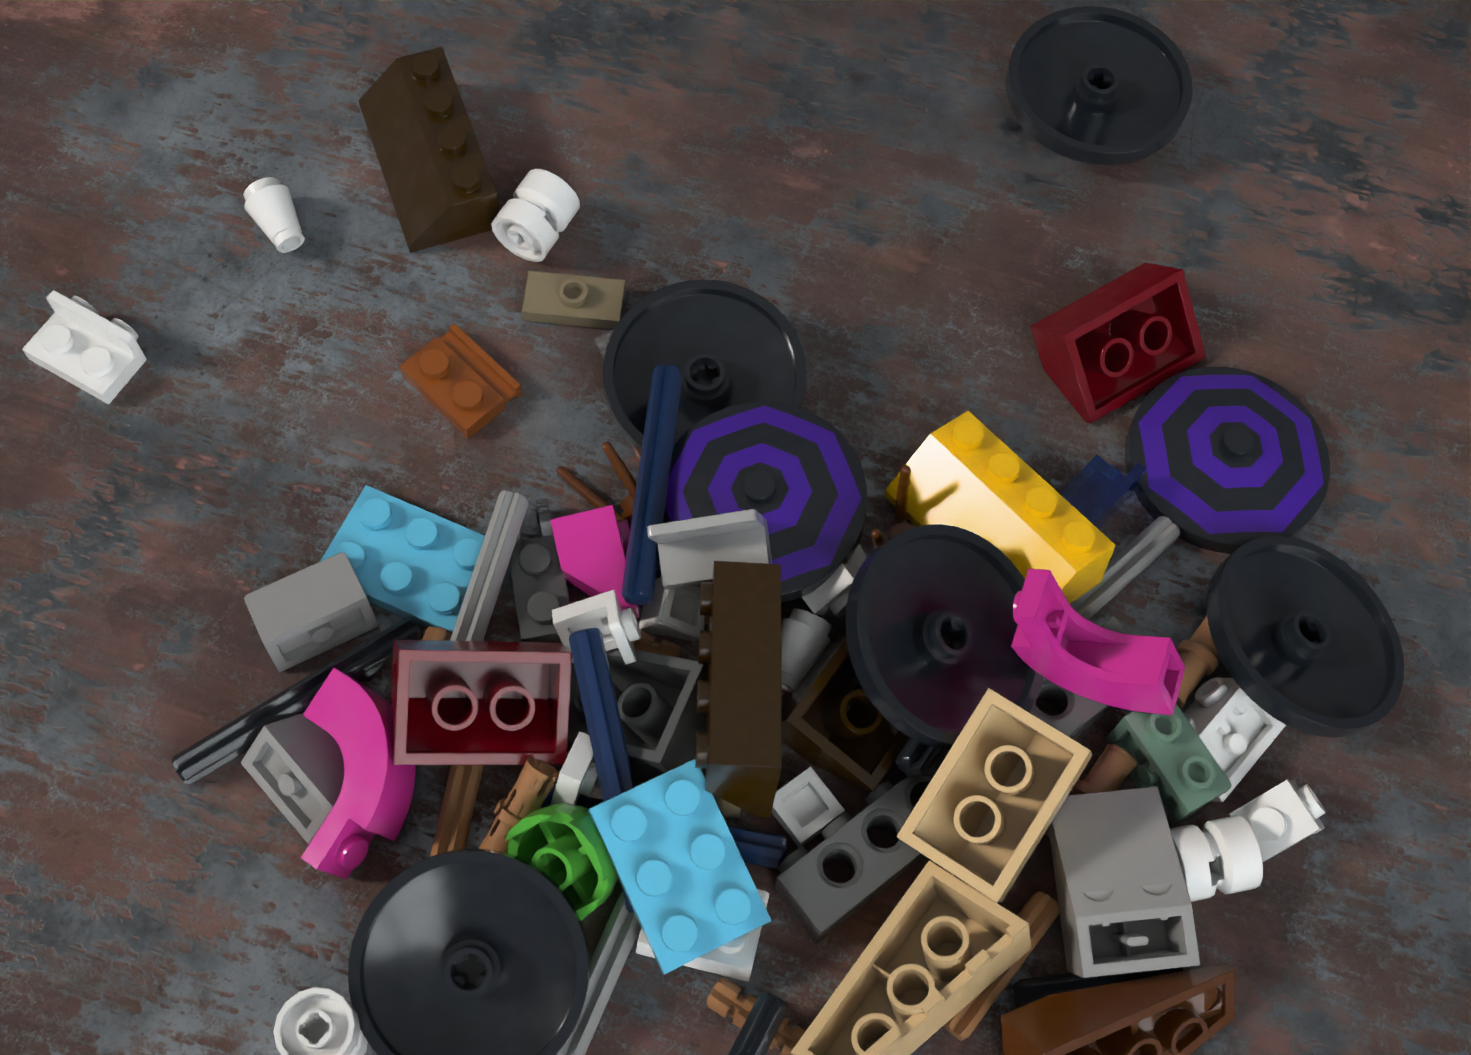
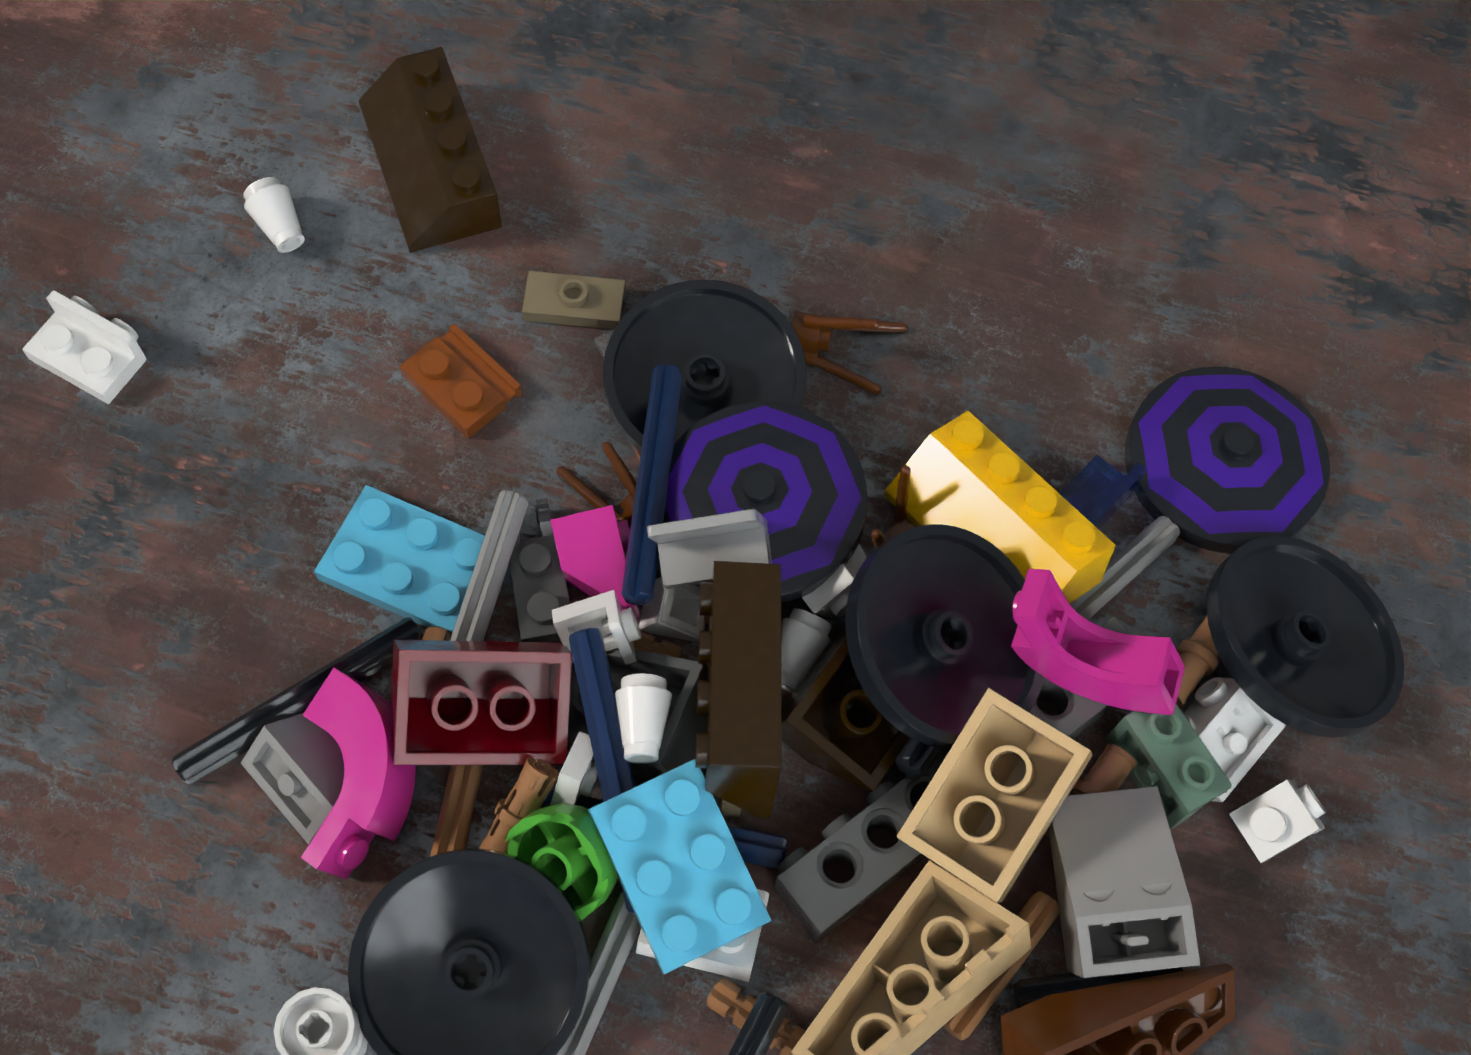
(311, 611): light grey panel -> none
(536, 215): white wheel -> none
(642, 715): none -> white cone
(805, 807): white plate -> none
(816, 334): none -> reddish brown plant
(1098, 85): black dish -> none
(1120, 339): dark red slope -> none
(1218, 857): white wheel -> none

